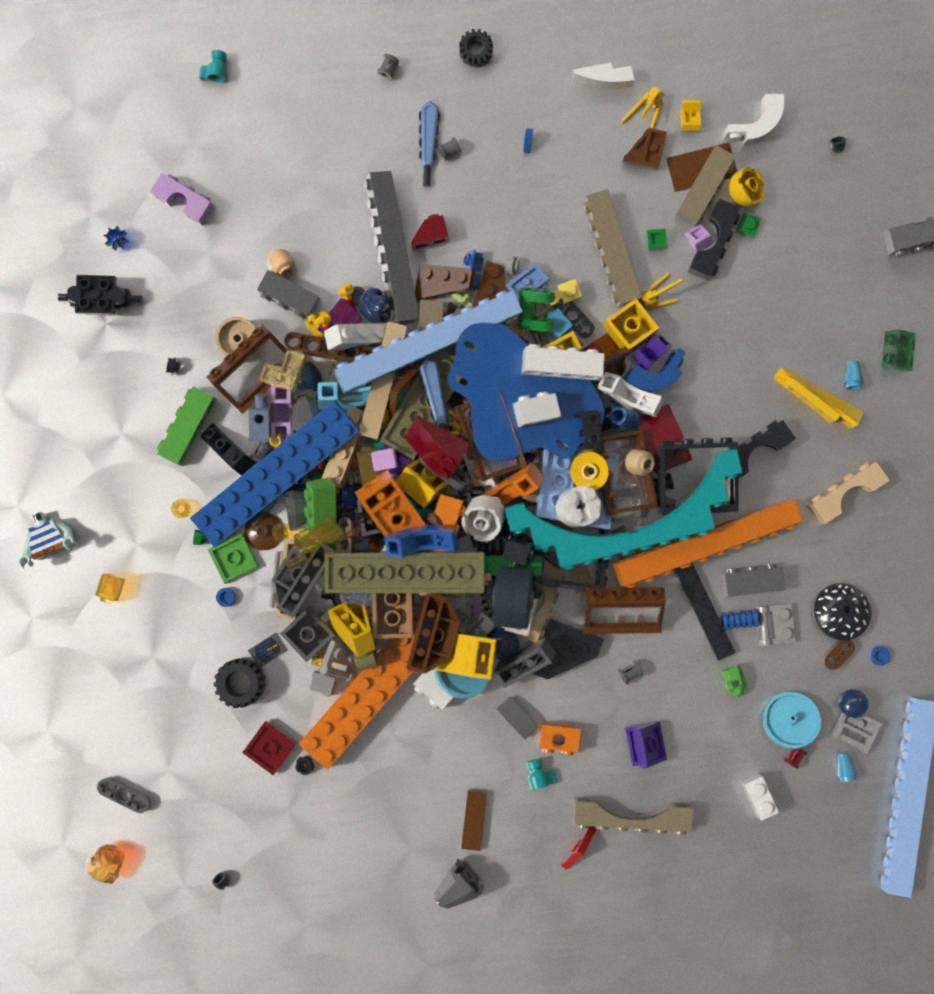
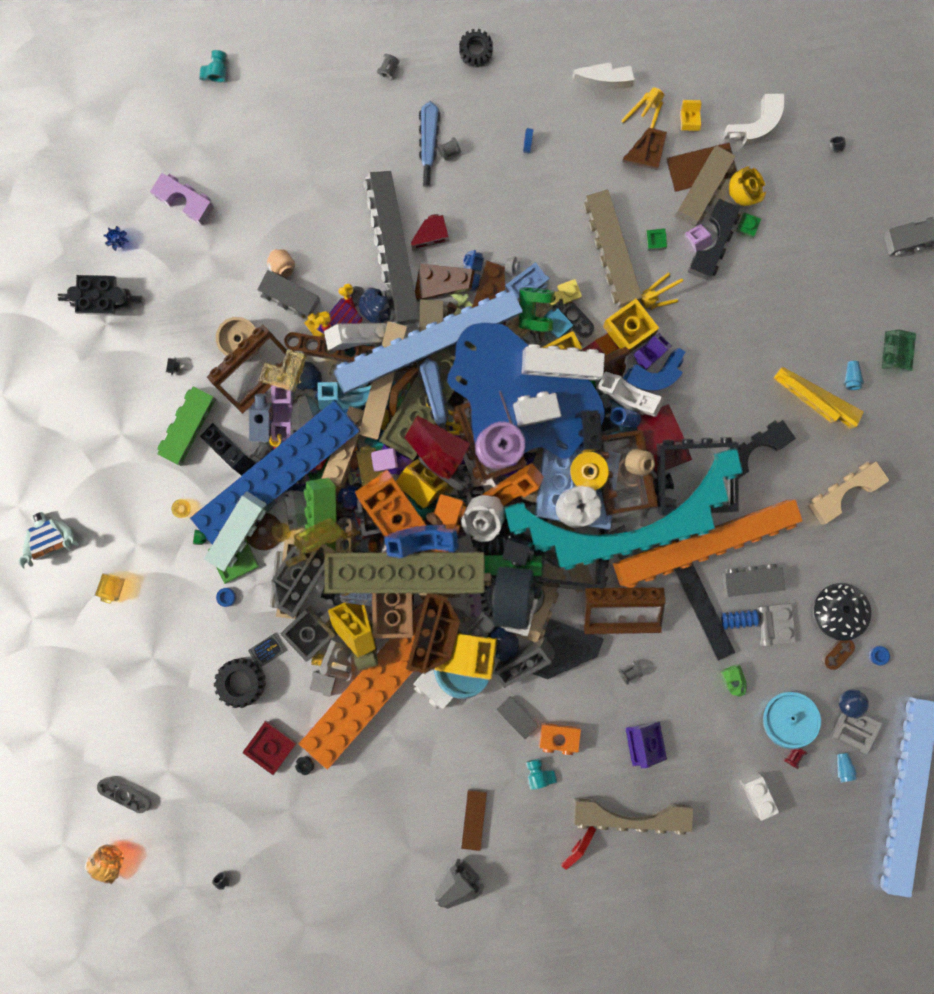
(234, 532): none -> light aqua brick
(511, 445): none -> lavender wheel

